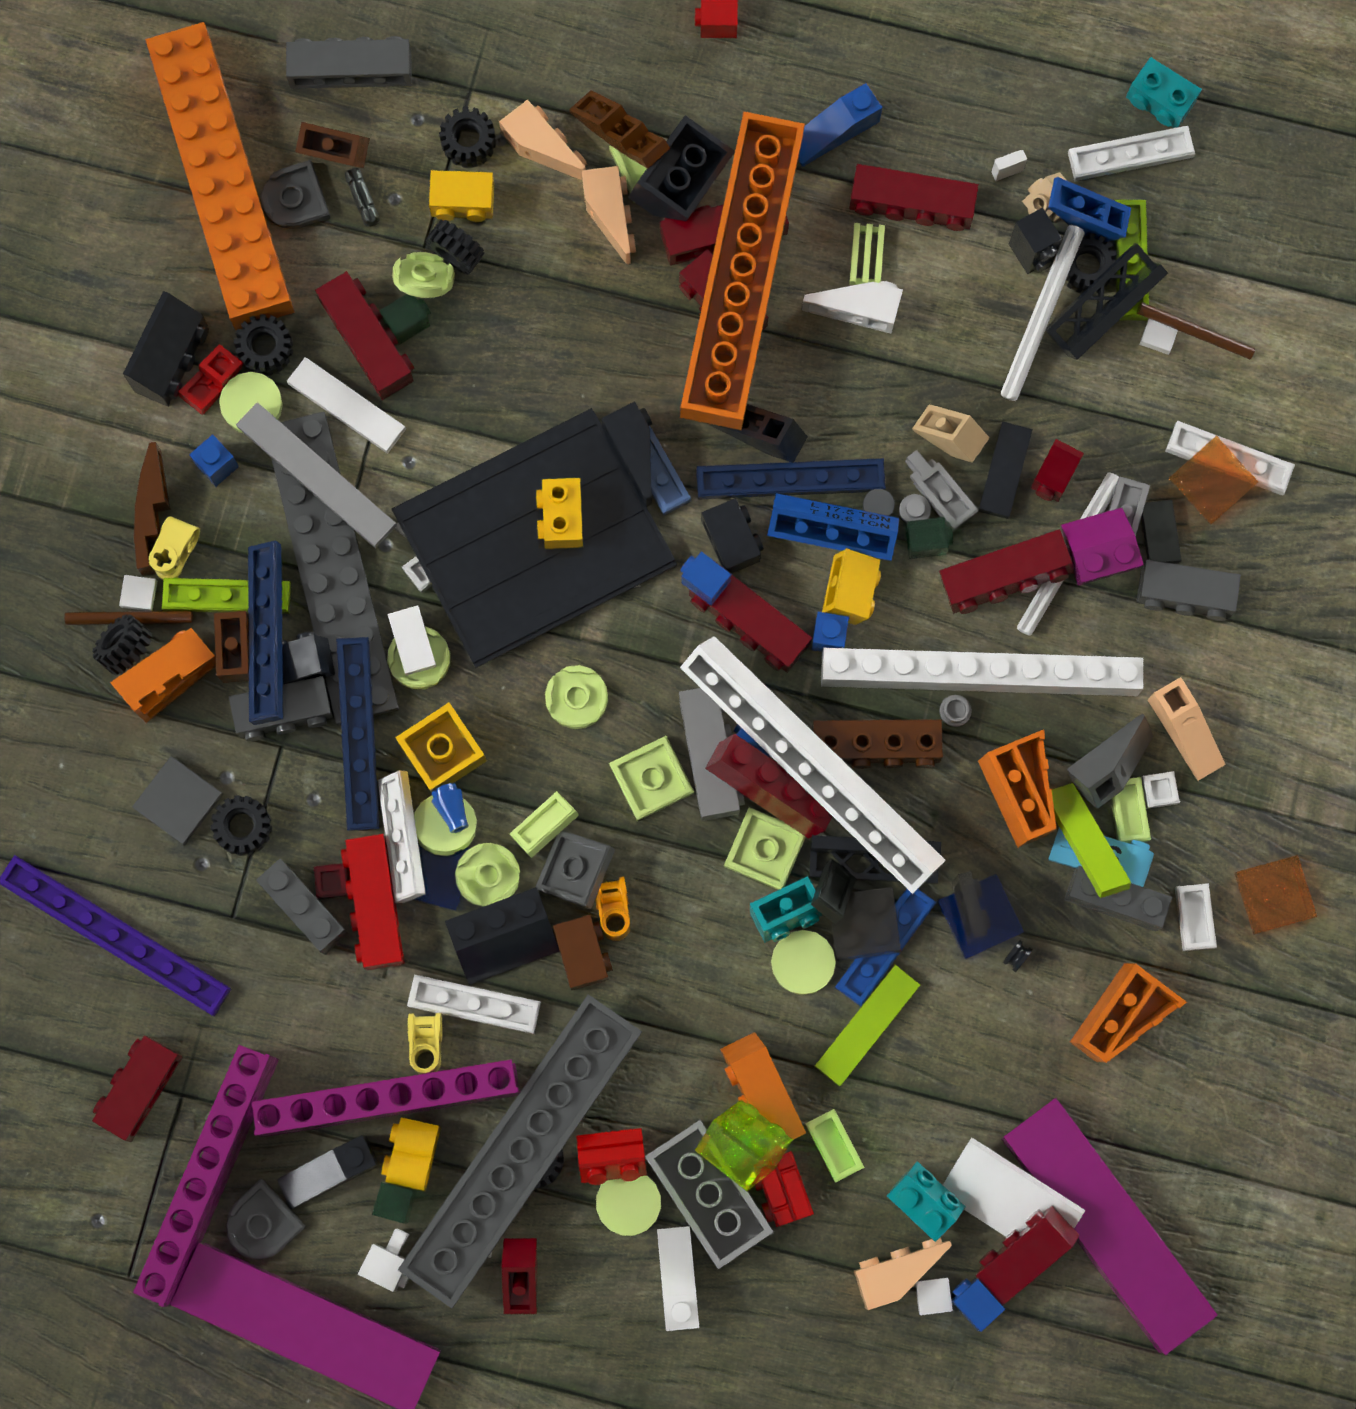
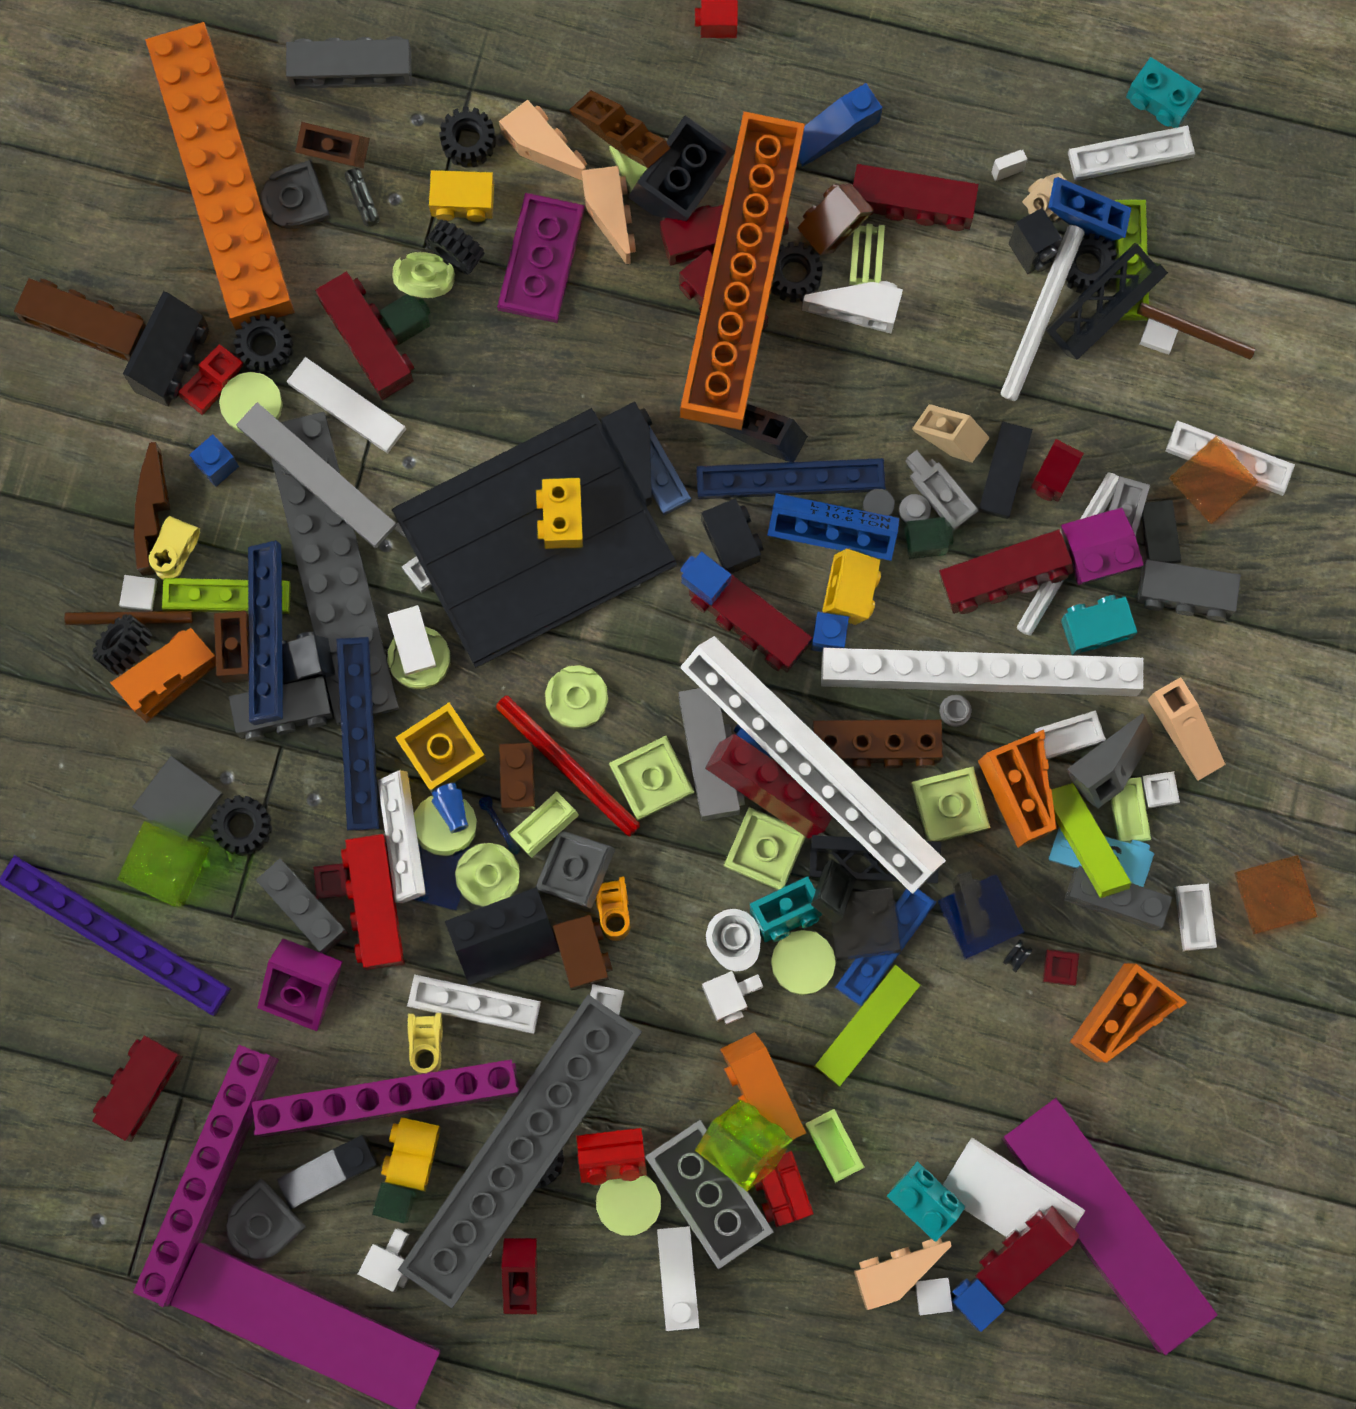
(79, 319): none -> reddish brown brick
(163, 863): none -> clear neon green brick
(299, 984): none -> magenta slope
(486, 804): none -> hinge
(517, 778): none -> reddish brown brick
(541, 257): none -> magenta tile
(567, 765): none -> red axle
(608, 996): none -> white tile
(727, 995): none -> white brick
(734, 939): none -> white piece
(813, 268): none -> black tyre
(834, 218): none -> reddish brown brick
(950, 805): none -> yellowish green tile
(1060, 968): none -> dark red tile
(1072, 734): none -> white tile
(1098, 625): none -> teal brick

